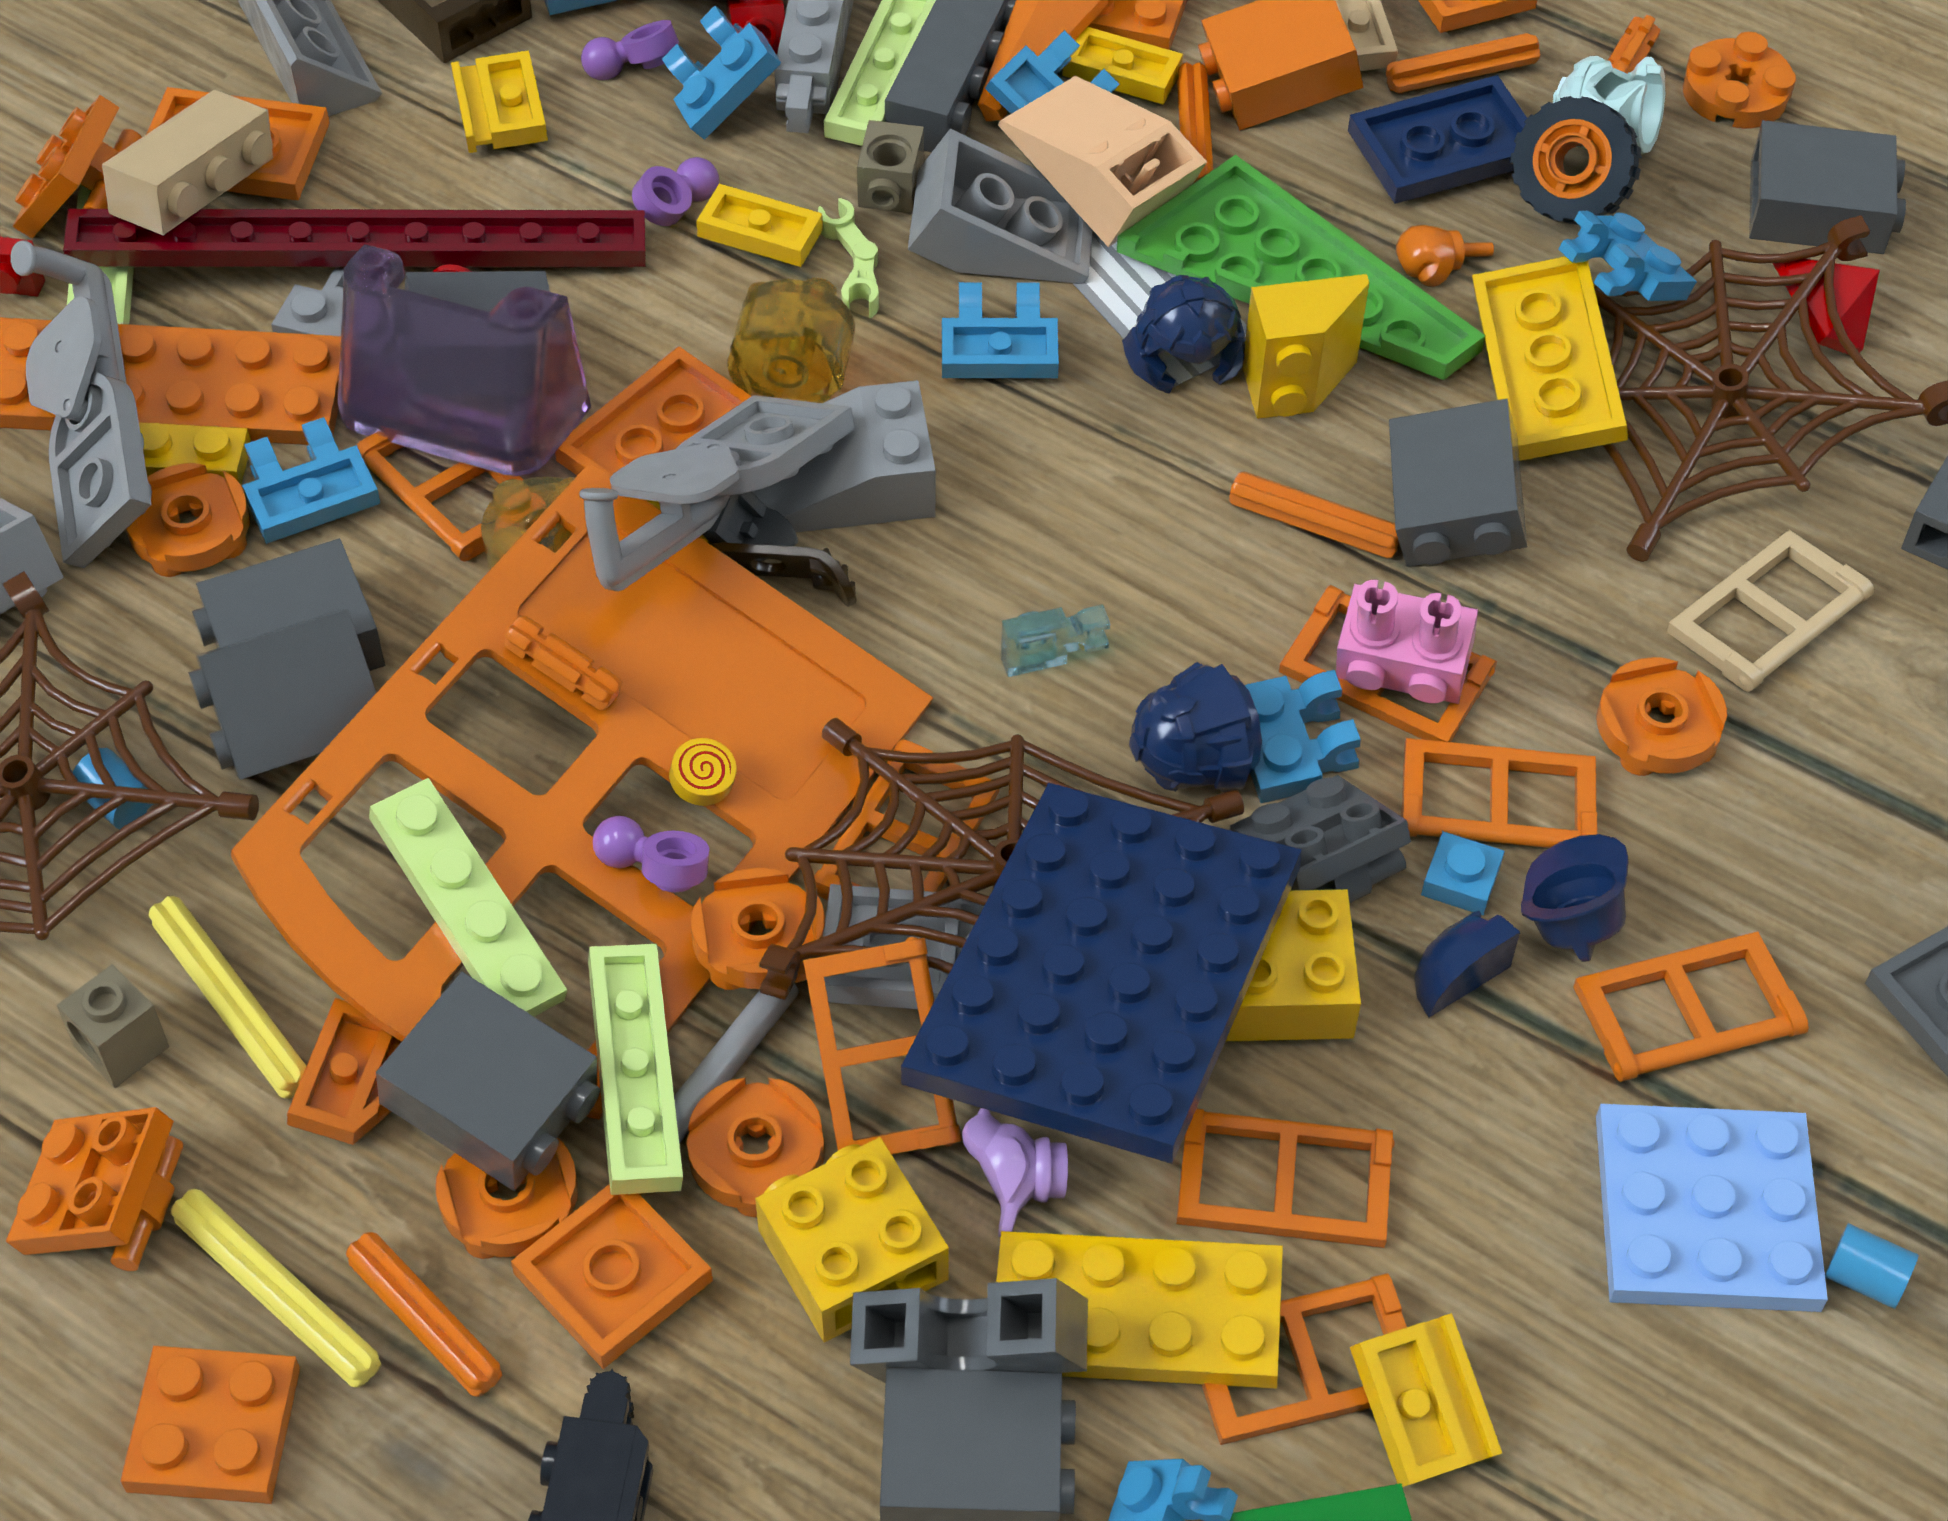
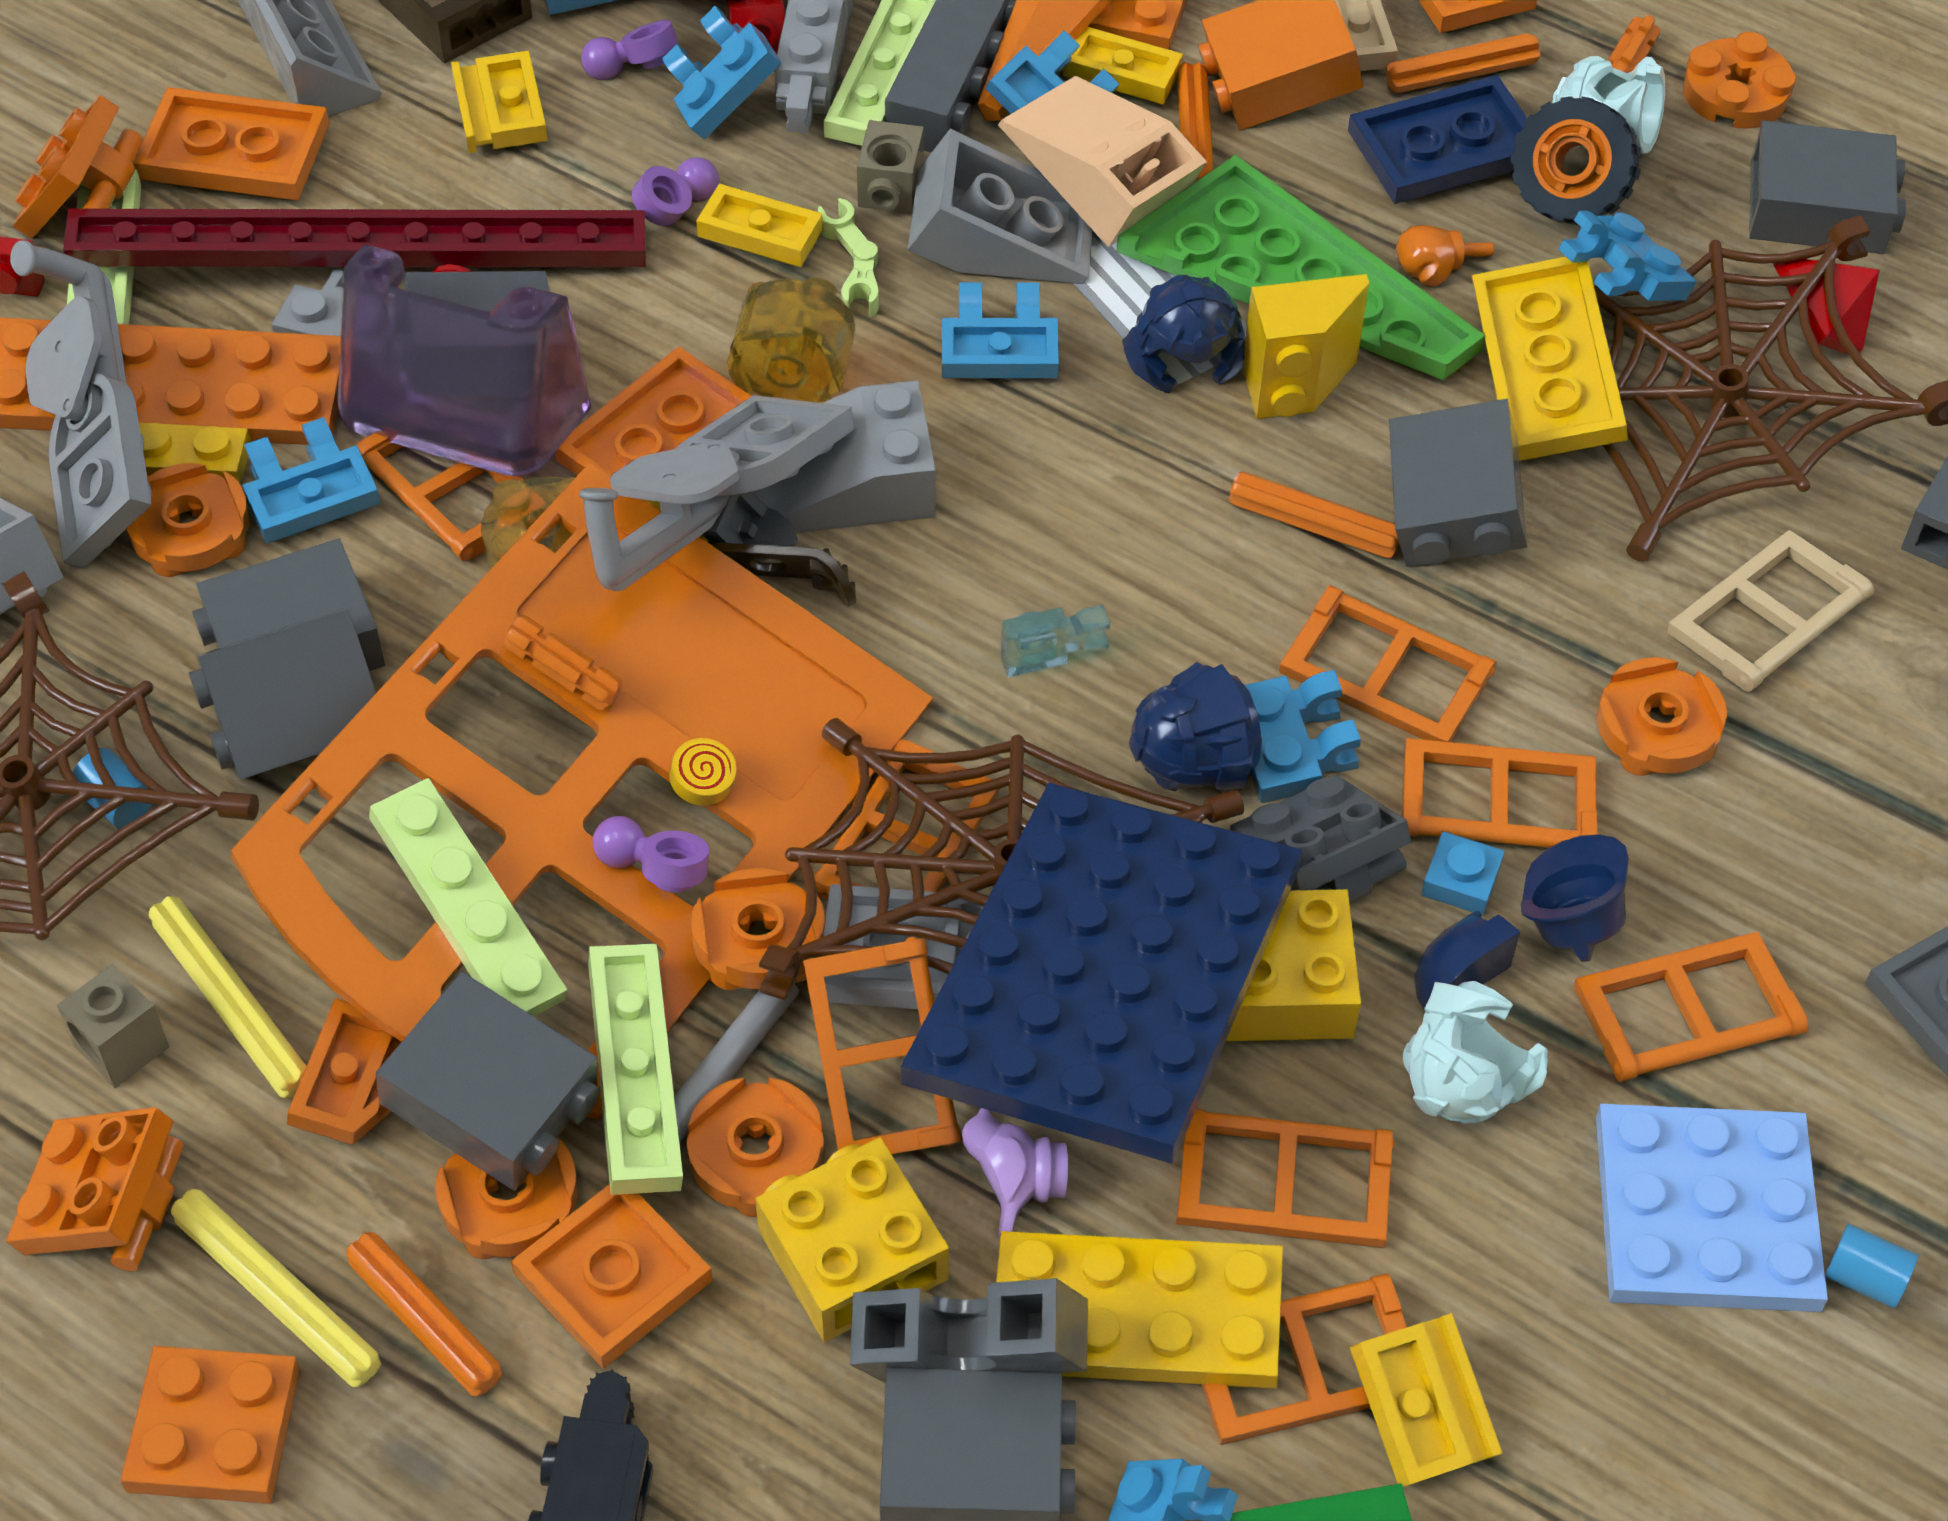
(187, 162): tan brick -> none
(1406, 643): bright pink brick -> none
(1462, 1063): none -> light aqua helmet

